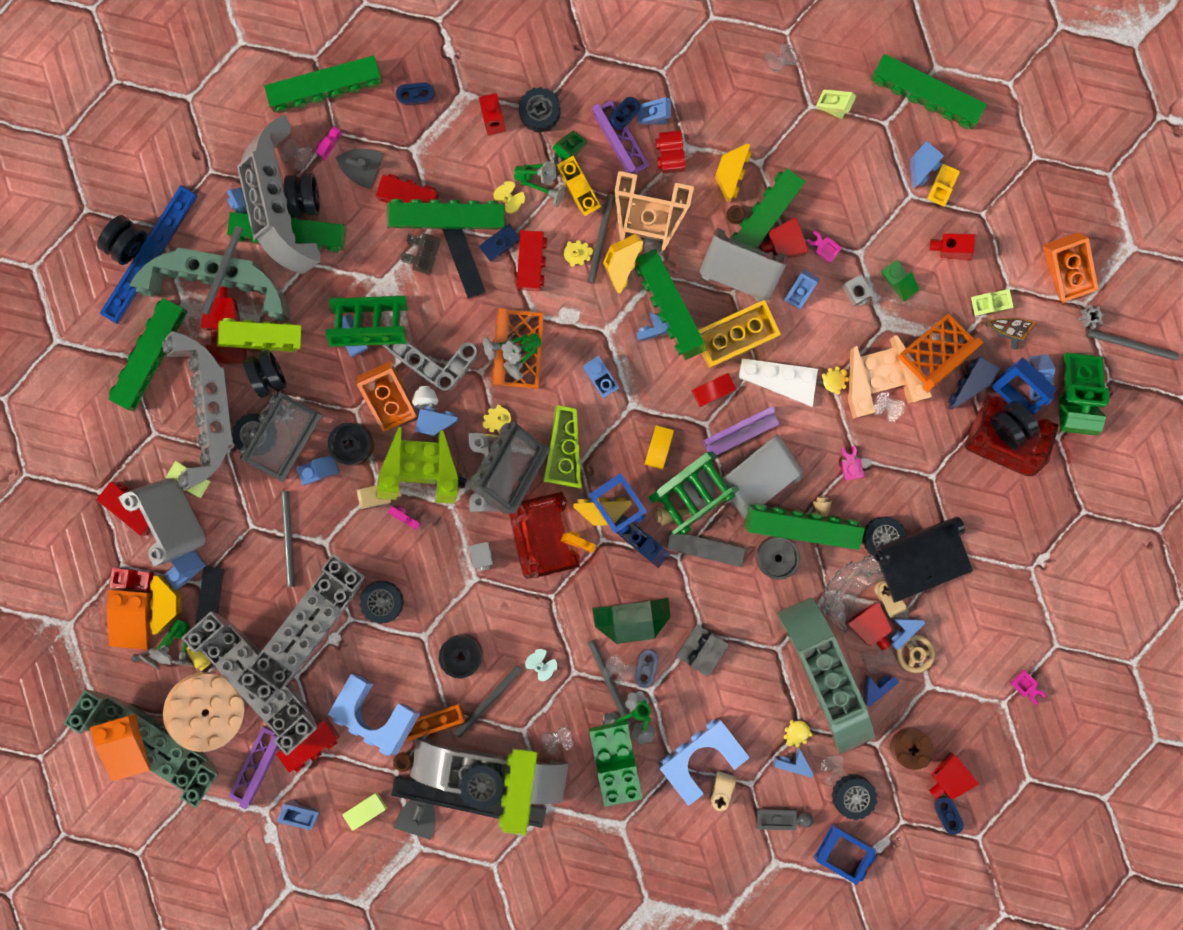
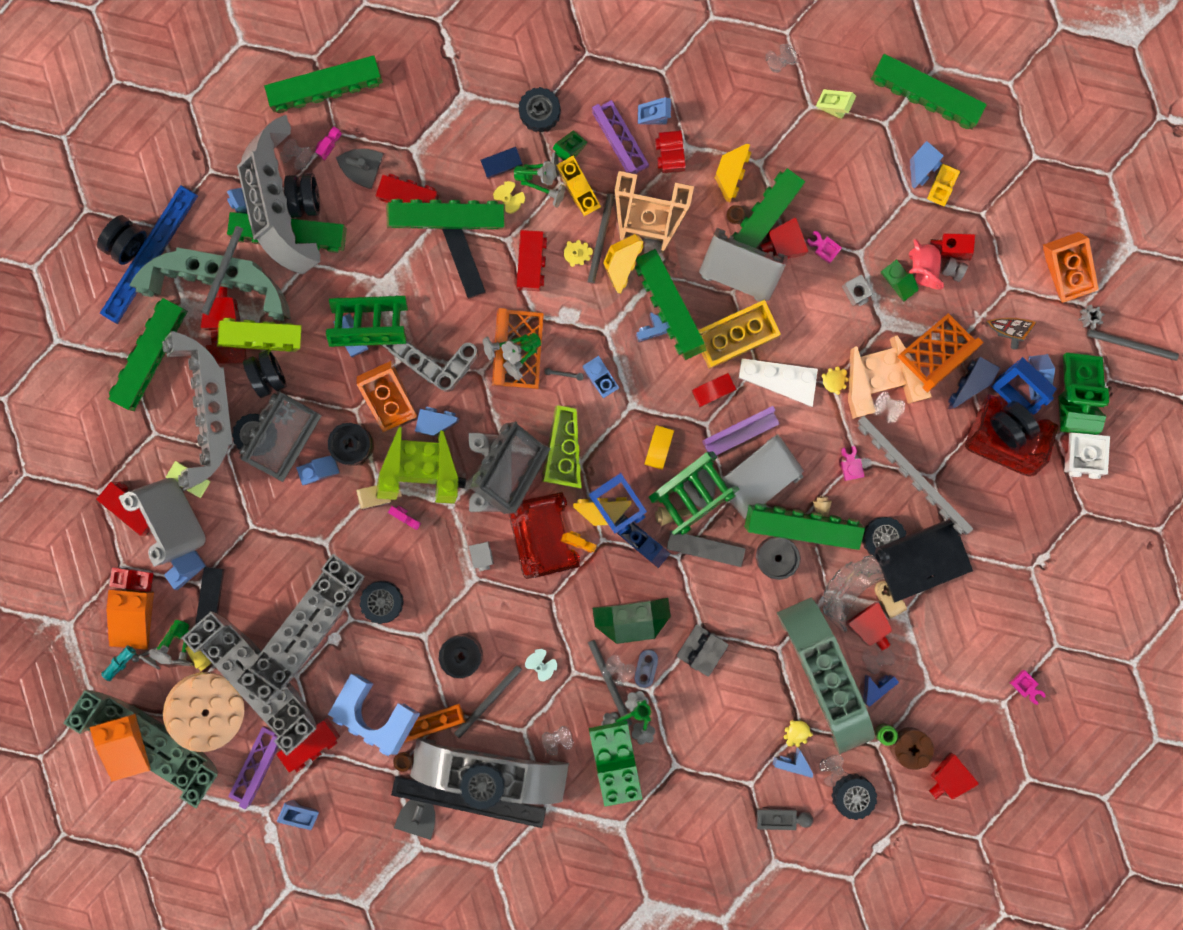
(118, 663): none -> teal pin
(165, 604): yellow slope -> none
(288, 539): dark grey piece -> none
(364, 811): yellowish green slope -> none
(415, 93): dark blue plate -> none
(425, 398): white cone -> none
(426, 253): clear smoke plate -> none
(492, 113): red torso -> none
(496, 418): light yellow piece -> none
(499, 243): dark blue plate -> none
(501, 162): none -> dark blue tile
(519, 792): lime wedge -> none
(579, 376): none -> dark grey hinge
(623, 114): dark blue plate -> none
(676, 766): light blue arch -> none
(722, 787): tan piece -> none
(801, 289): medium blue slope -> none
(829, 842): blue window -> none
(891, 736): none -> bright green brick
(909, 628): medium blue slope -> none
(919, 481): none -> light grey plate
(922, 655): tan piece -> none
(926, 265): none -> coral hair
(948, 814): dark blue plate -> none
(954, 269): none -> light grey wheel
(992, 302): yellowish green slope -> none
(1087, 455): none -> white plate

